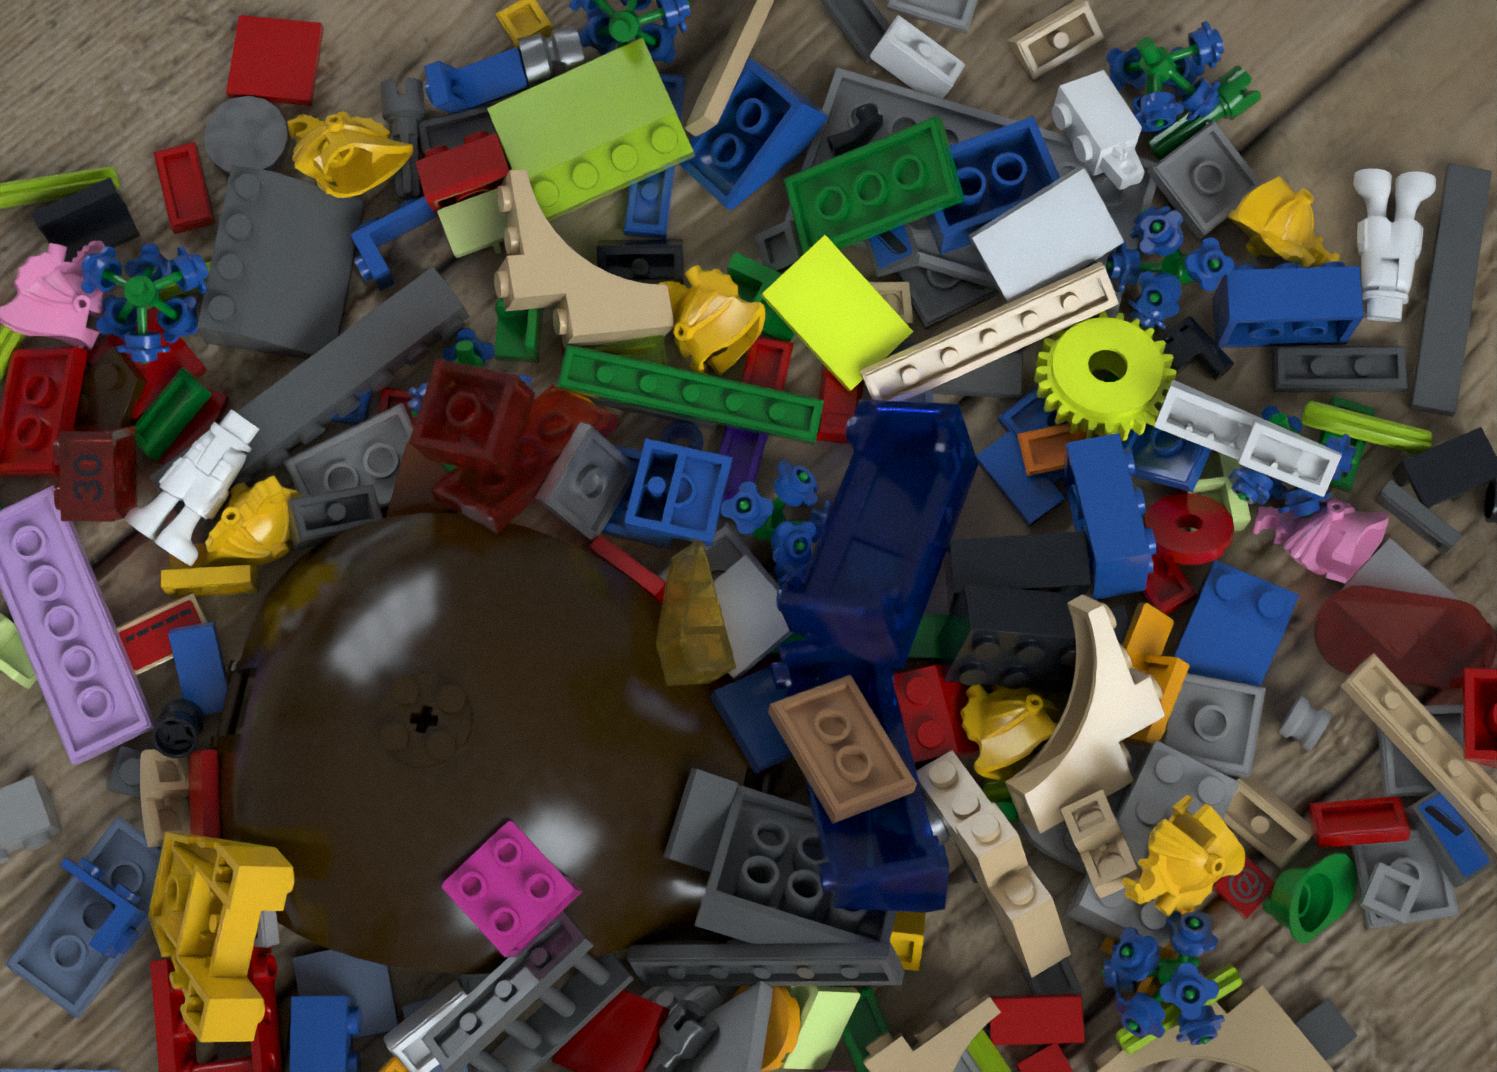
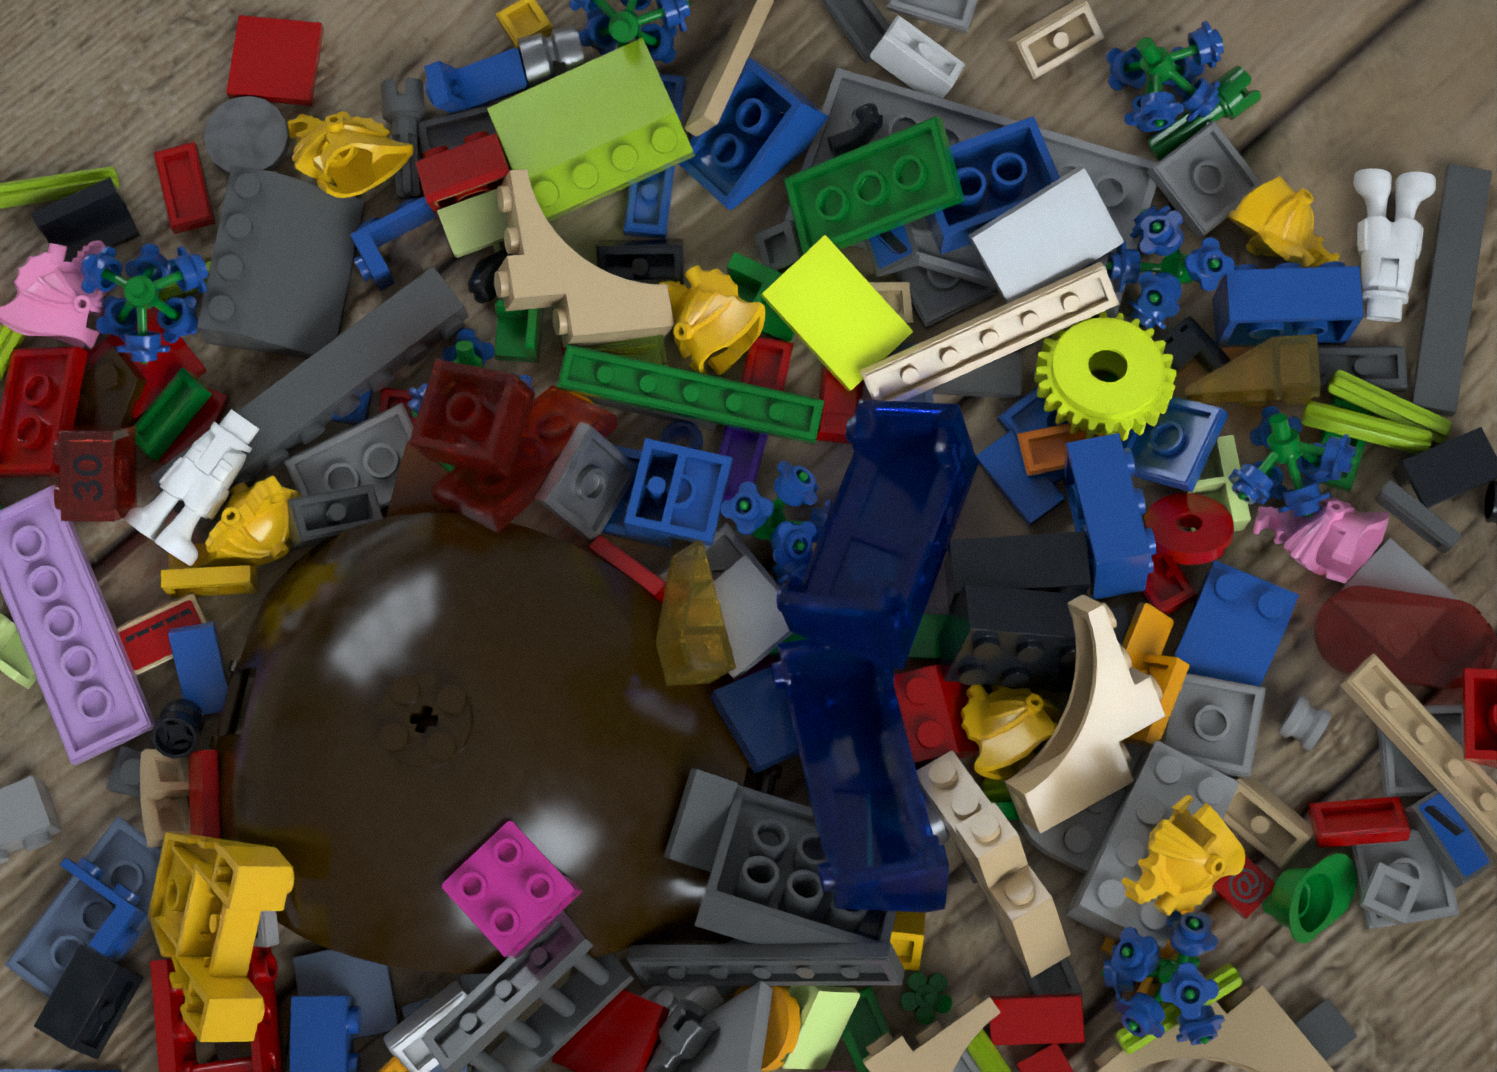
(88, 1002): none -> black panel
(483, 277): none -> black arm
(842, 748): medium nougat tile -> none
(926, 996): none -> green plant
(1100, 128): white hinge -> none
(1100, 843): tan slope -> none
(1247, 438): white slope -> none
(1271, 371): none -> clear yellow slope
(1387, 404): none -> lime axle

